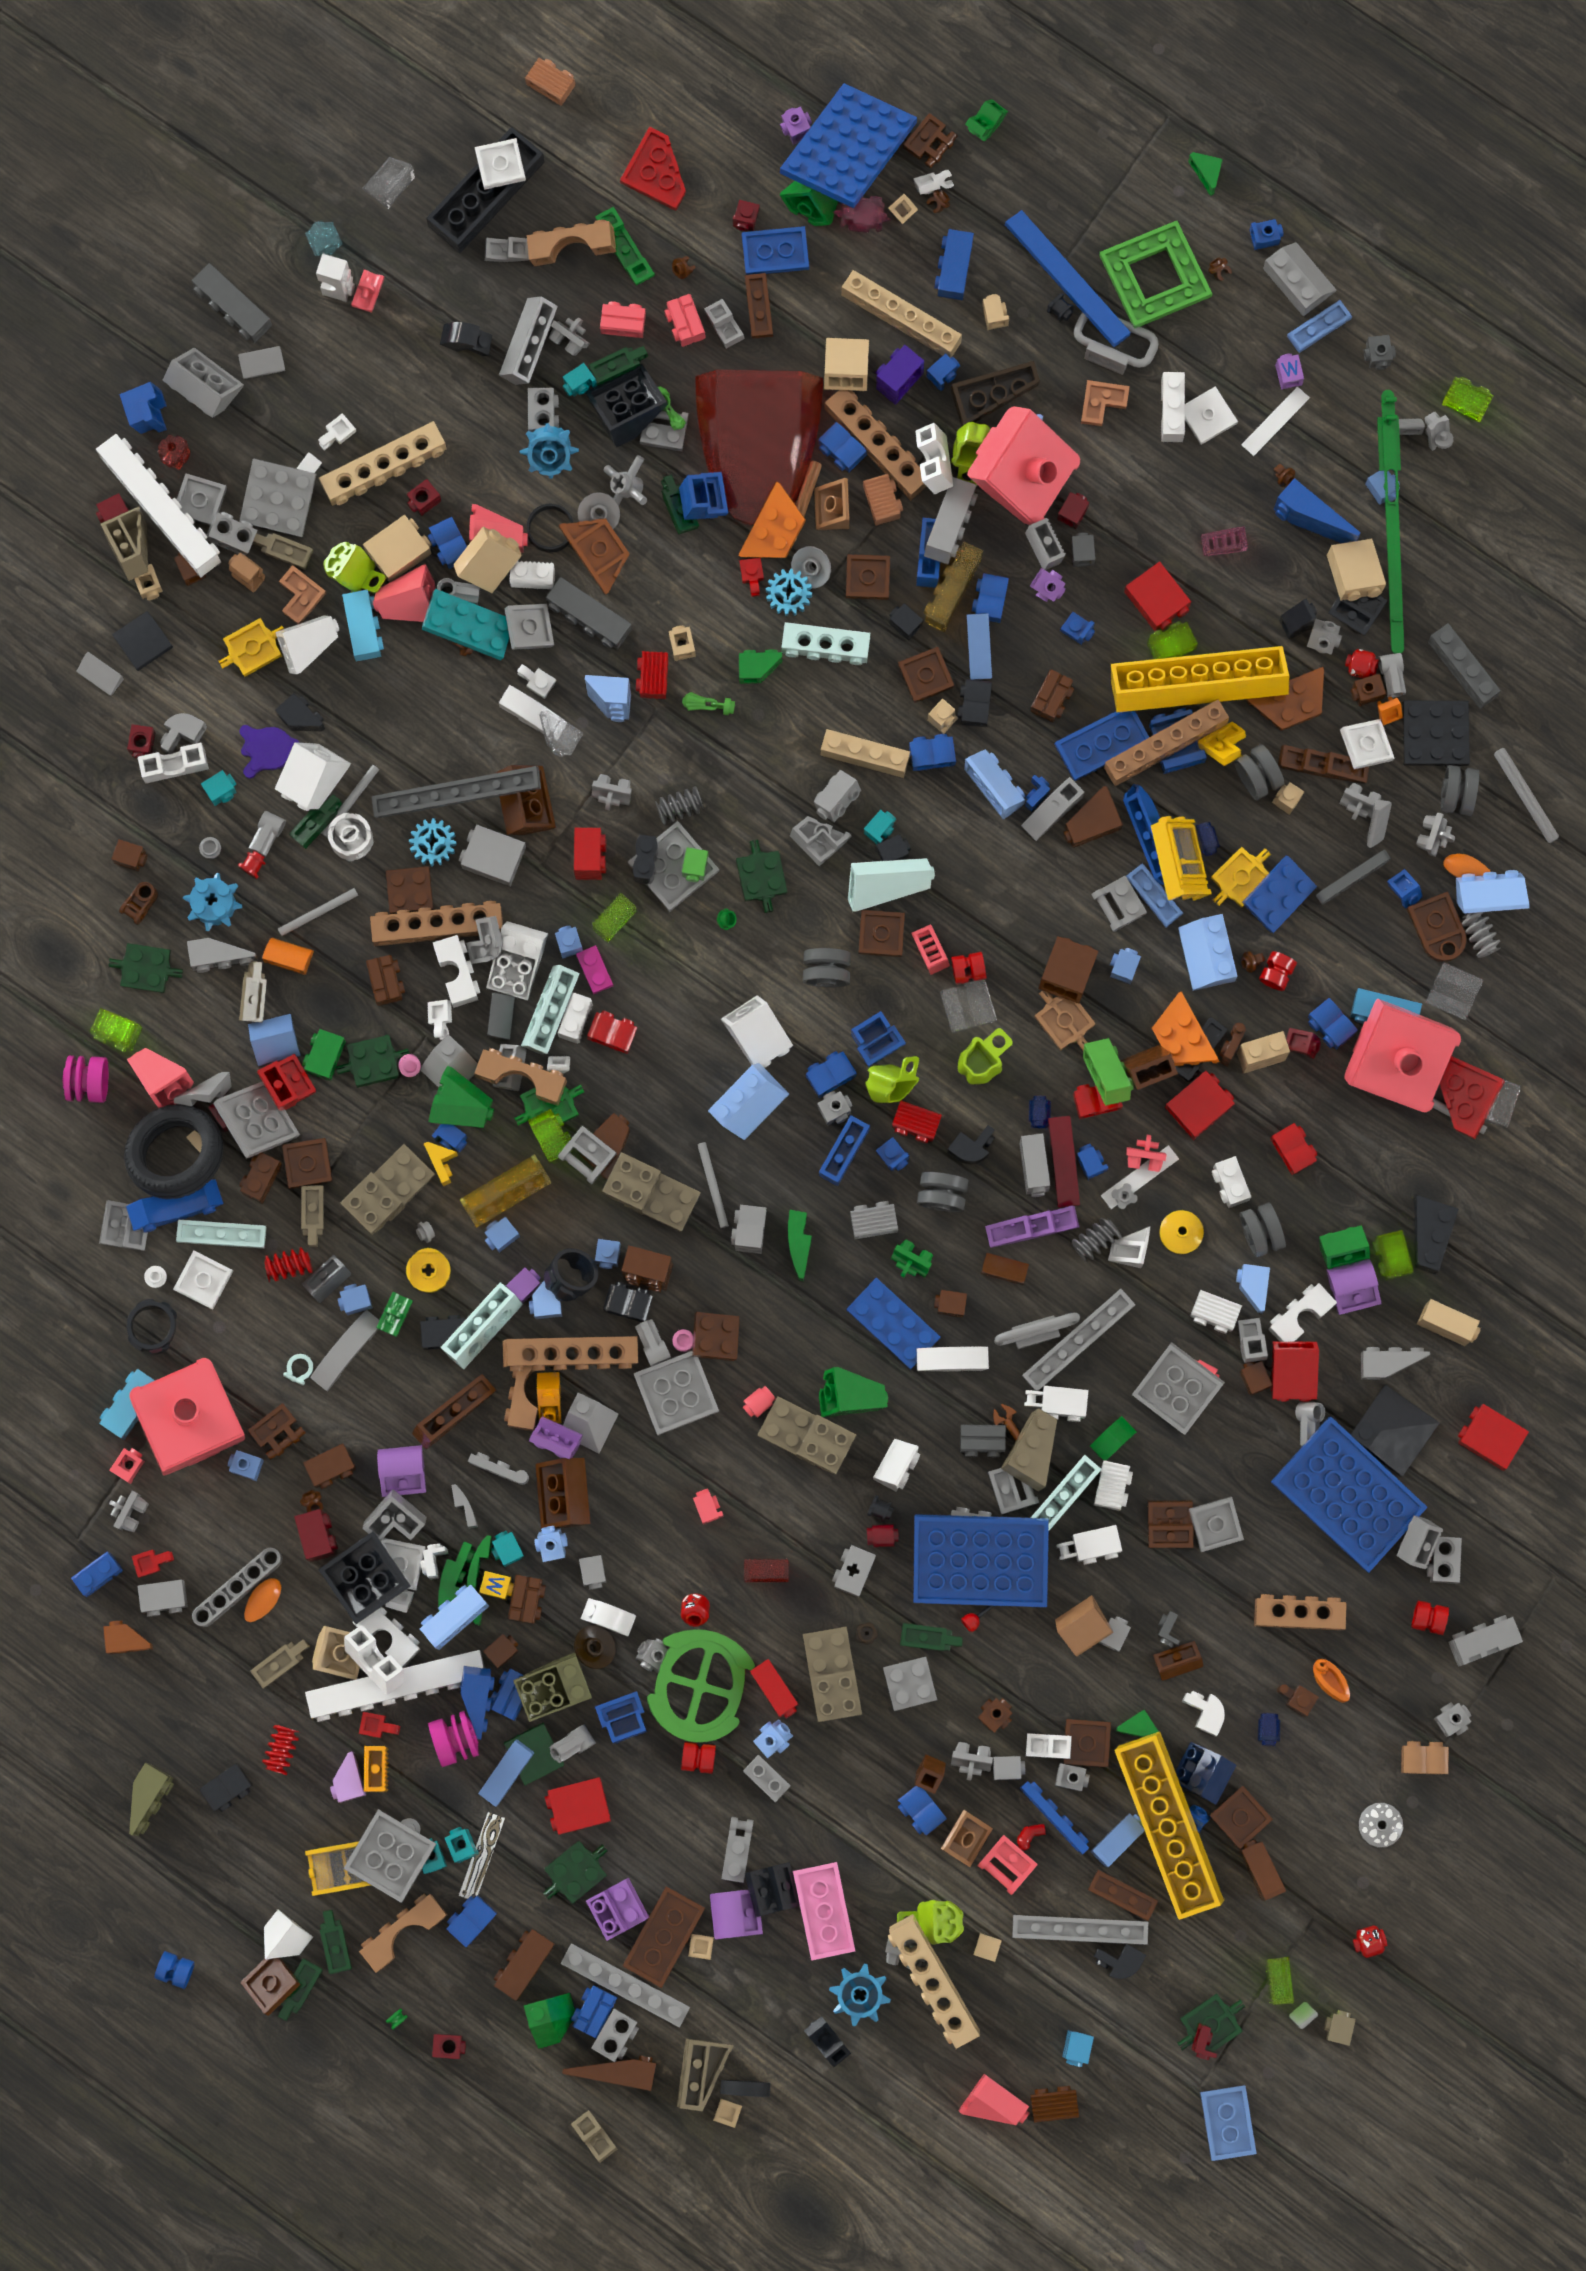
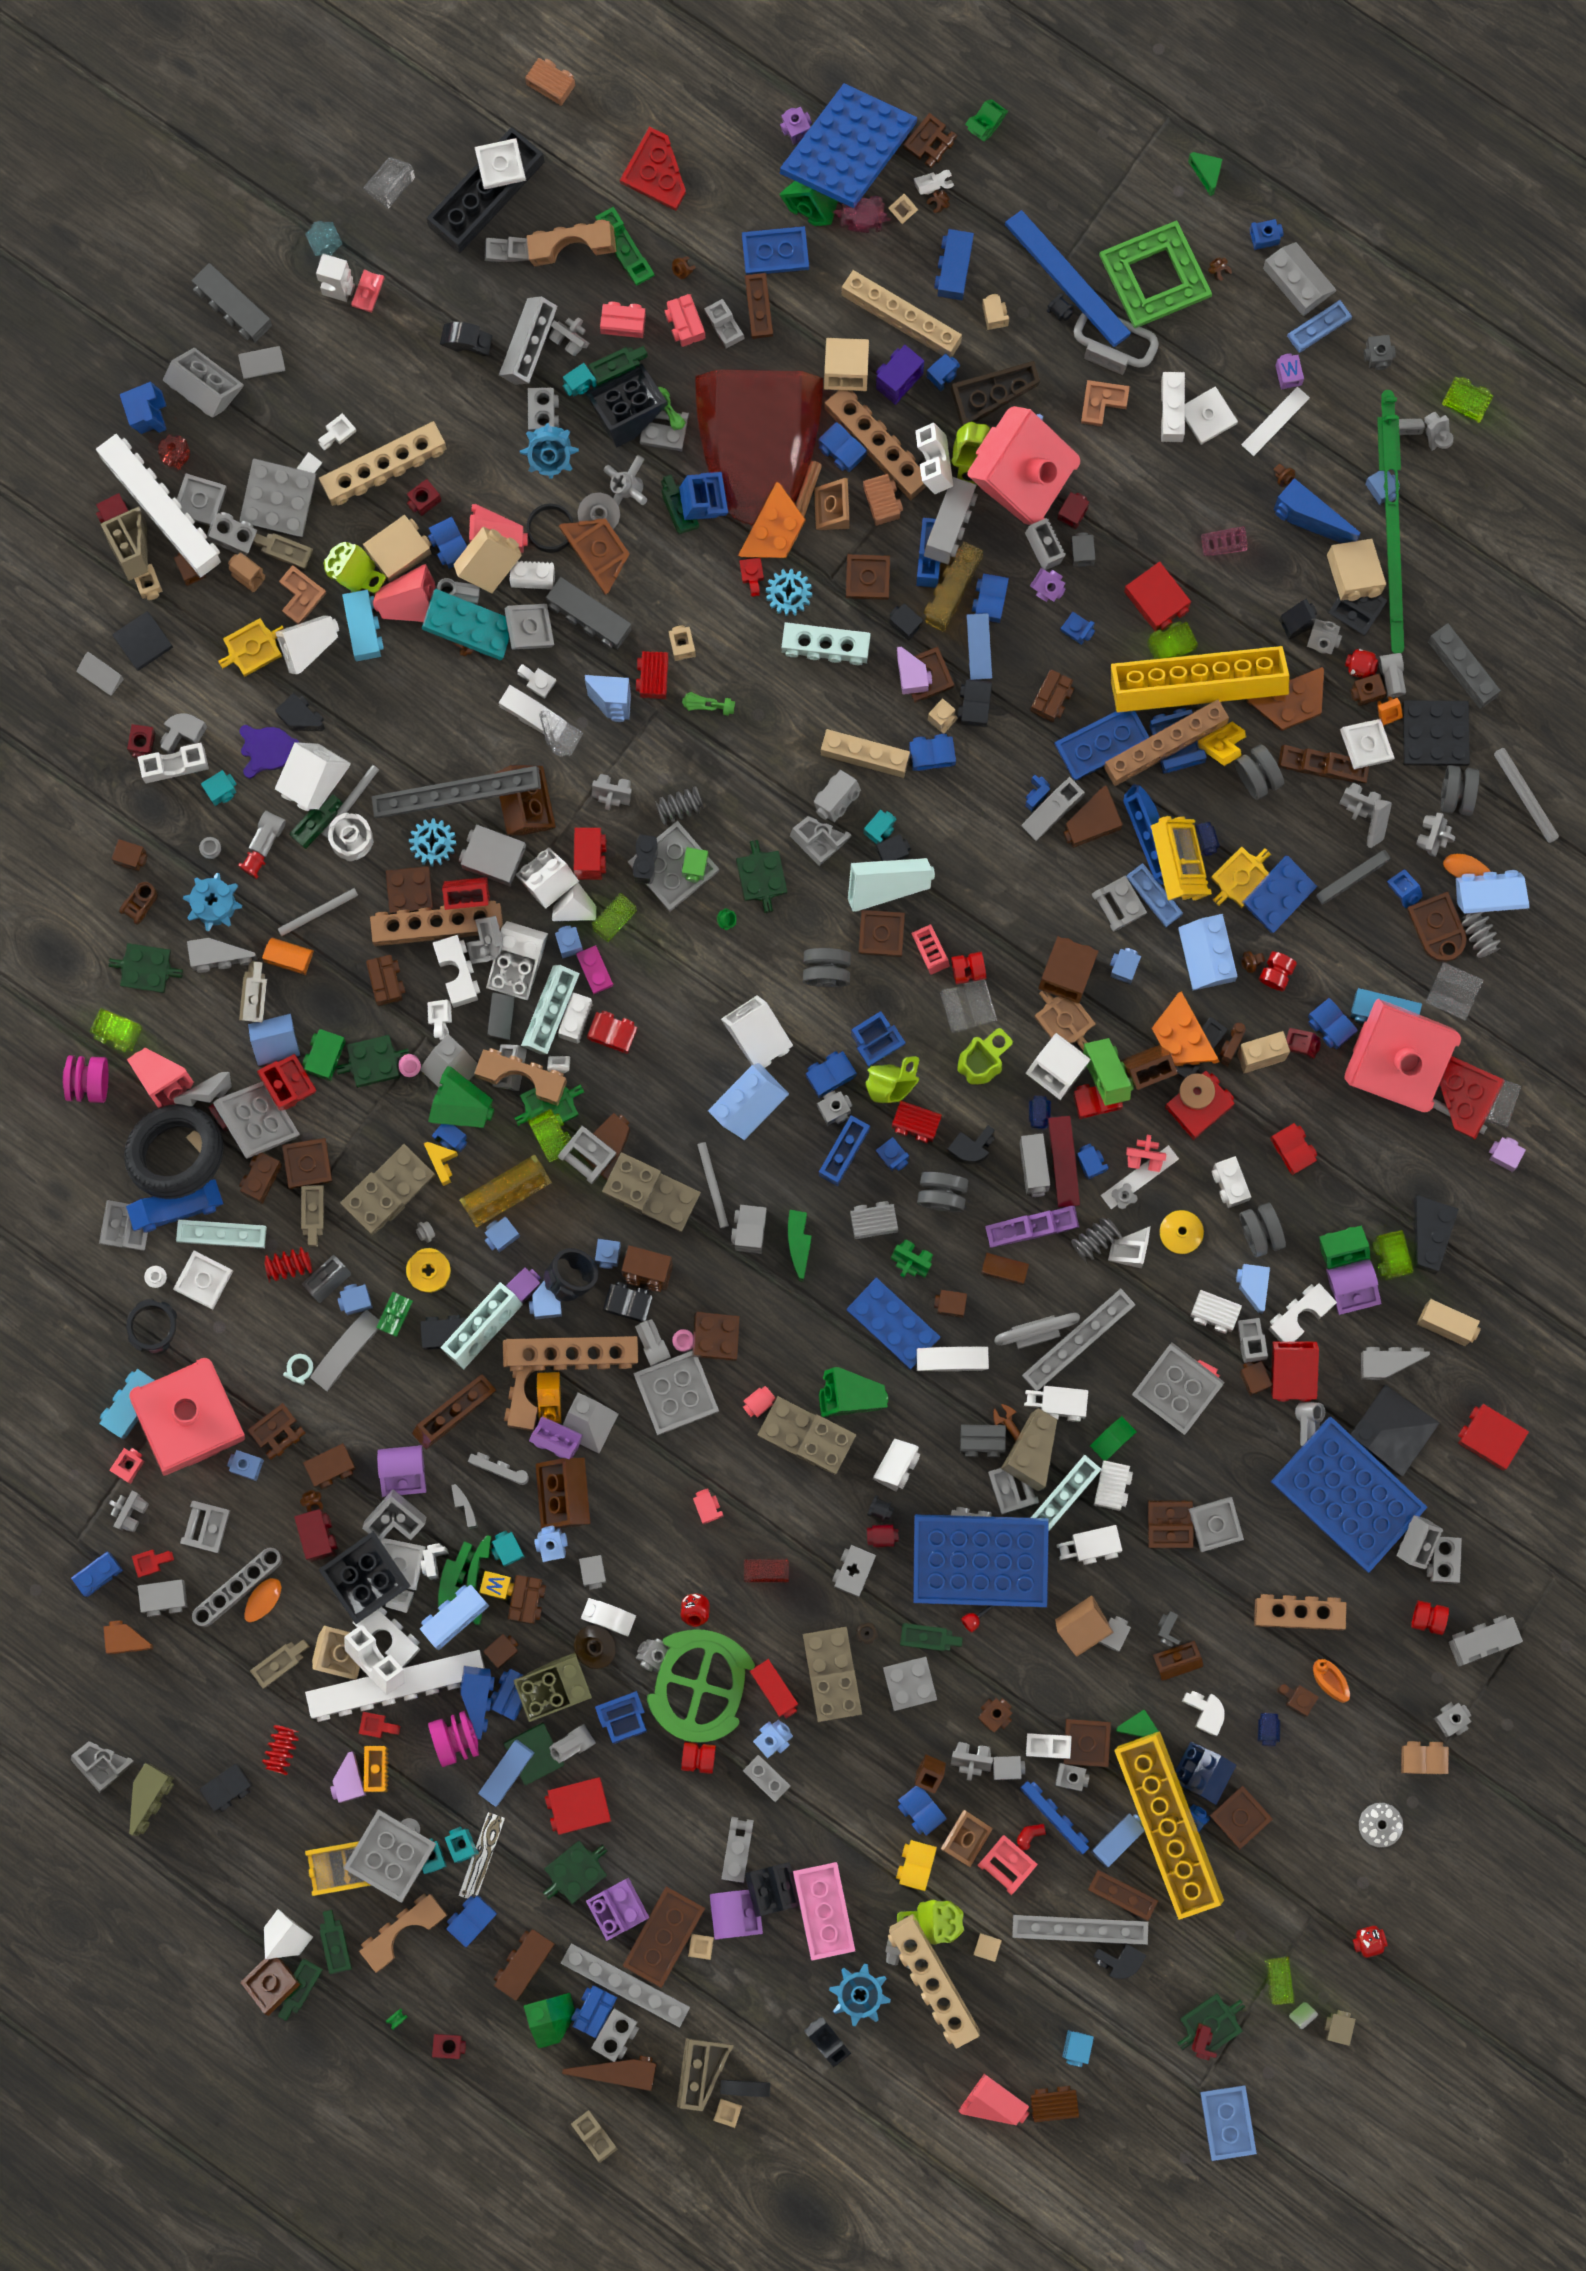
(100, 1765): none -> light grey slope
(174, 1970): blue wheel -> none
(212, 1528): none -> light grey plate
(466, 893): none -> red brick
(547, 877): none -> white slope
(574, 906): none -> white slope
(746, 215): dark red bracket -> none
(757, 666): green slope -> none
(803, 561): light grey dish -> none
(912, 673): none -> lavender slope
(916, 1866): none -> yellow brick
(994, 783): light blue slope -> none
(1058, 1066): none -> white slope
(1197, 1101): none -> medium nougat piece
(1262, 1870): reddish brown slope -> none
(1288, 797): tan brick -> none
(1506, 1153): none -> lavender brick

